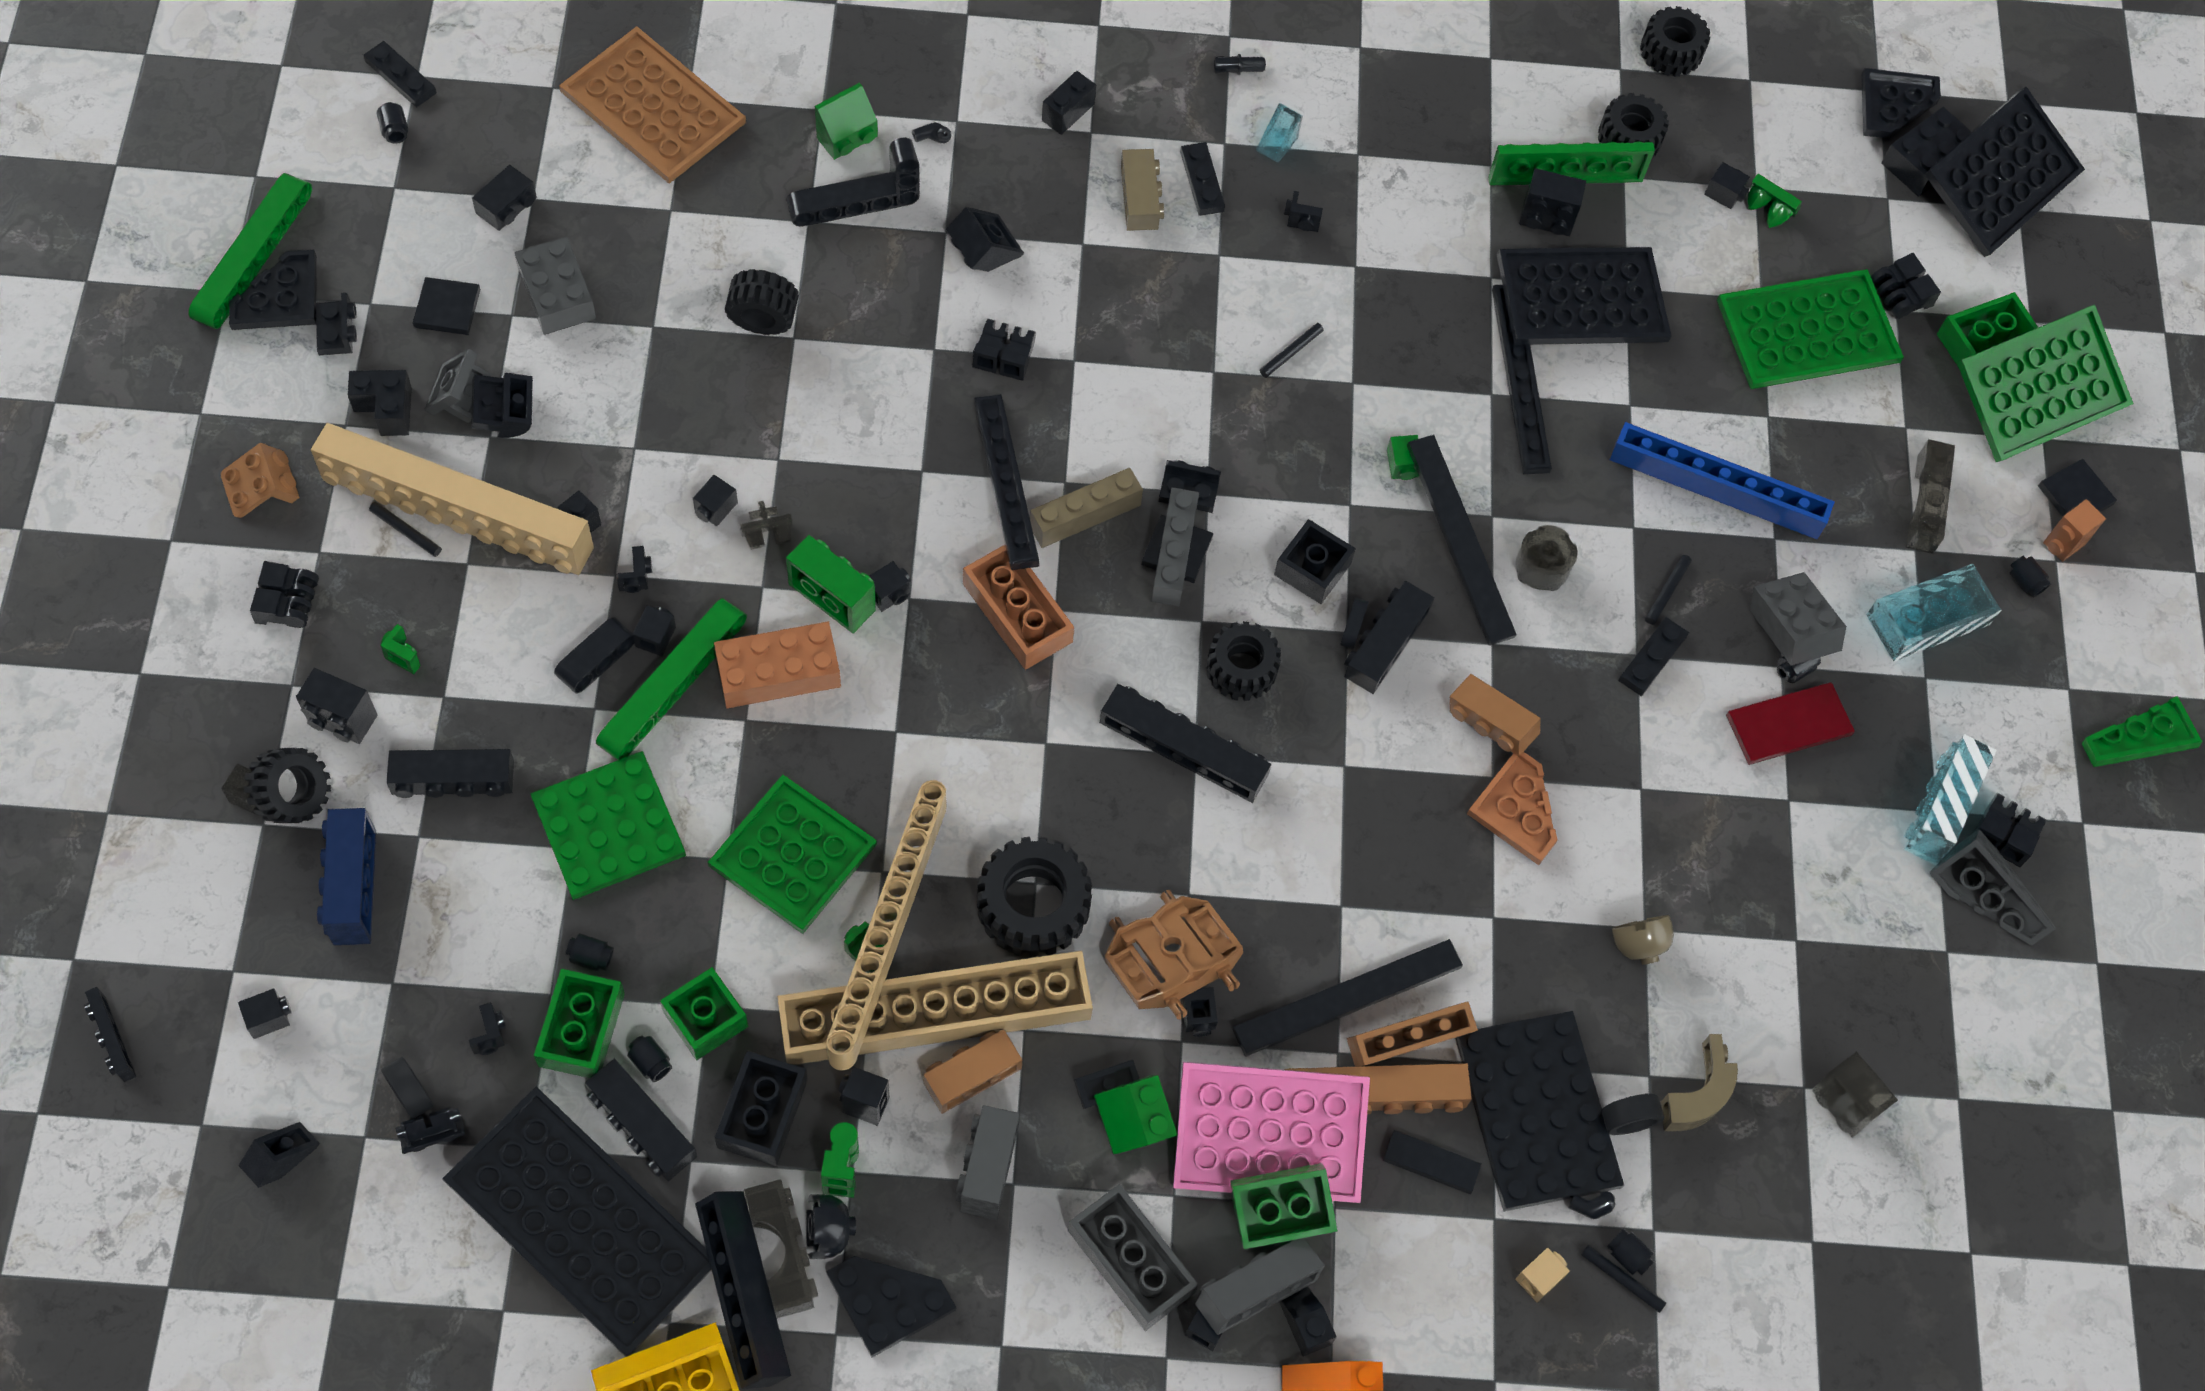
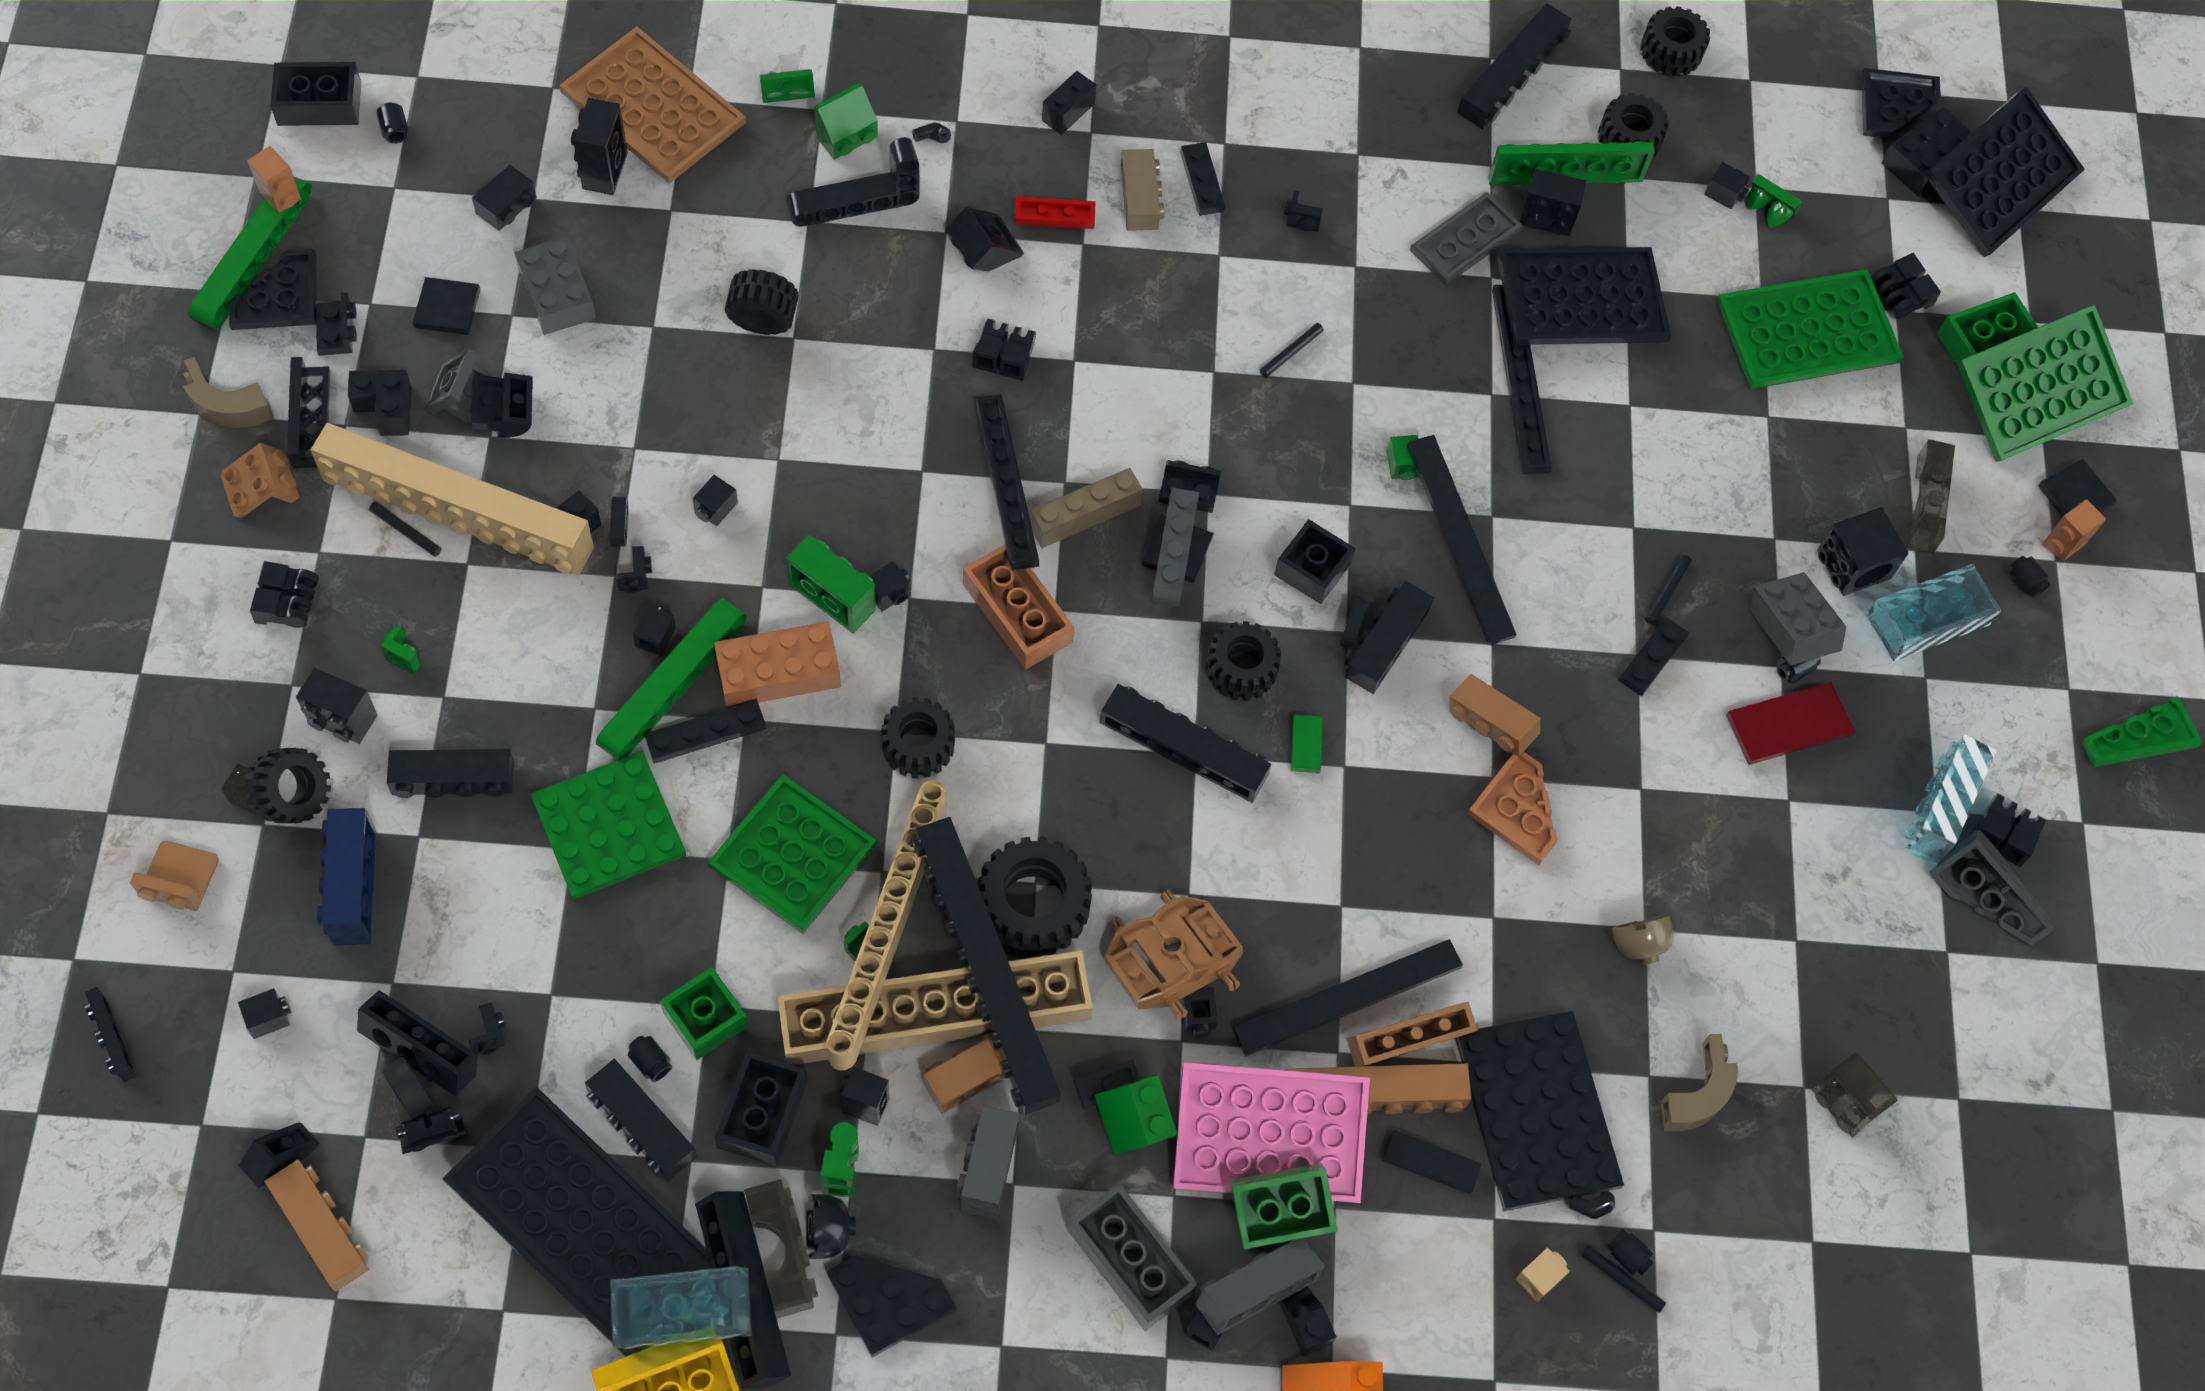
(176, 876): none -> medium nougat bracket
(225, 408): none -> dark tan arch
(274, 179): none -> nougat brick
(298, 409): none -> black fence
(316, 93): none -> black brick
(317, 1225): none -> medium nougat brick
(400, 74): black plate -> none
(418, 1041): none -> black brick
(579, 1024): green brick -> none
(589, 952): black brick -> none
(594, 655): black beam -> none
(600, 146): none -> black brick
(619, 521): none -> black beam
(680, 1307): none -> clear light blue brick
(705, 731): none -> black plate
(754, 530): clear smoke hips -> none
(787, 85): none -> green tile
(918, 716): none -> black tyre
(987, 966): none -> black brick
(1055, 212): none -> red plate
(1239, 64): black axle -> none
(1280, 133): clear light blue slope -> none
(1306, 743): none -> green tile
(1466, 238): none -> dark grey tile
(1514, 66): none -> black brick
(1546, 558): clear smoke brick -> none
(1632, 1114): black tyre -> none
(1722, 480): blue brick -> none
(1862, 551): none -> black brick

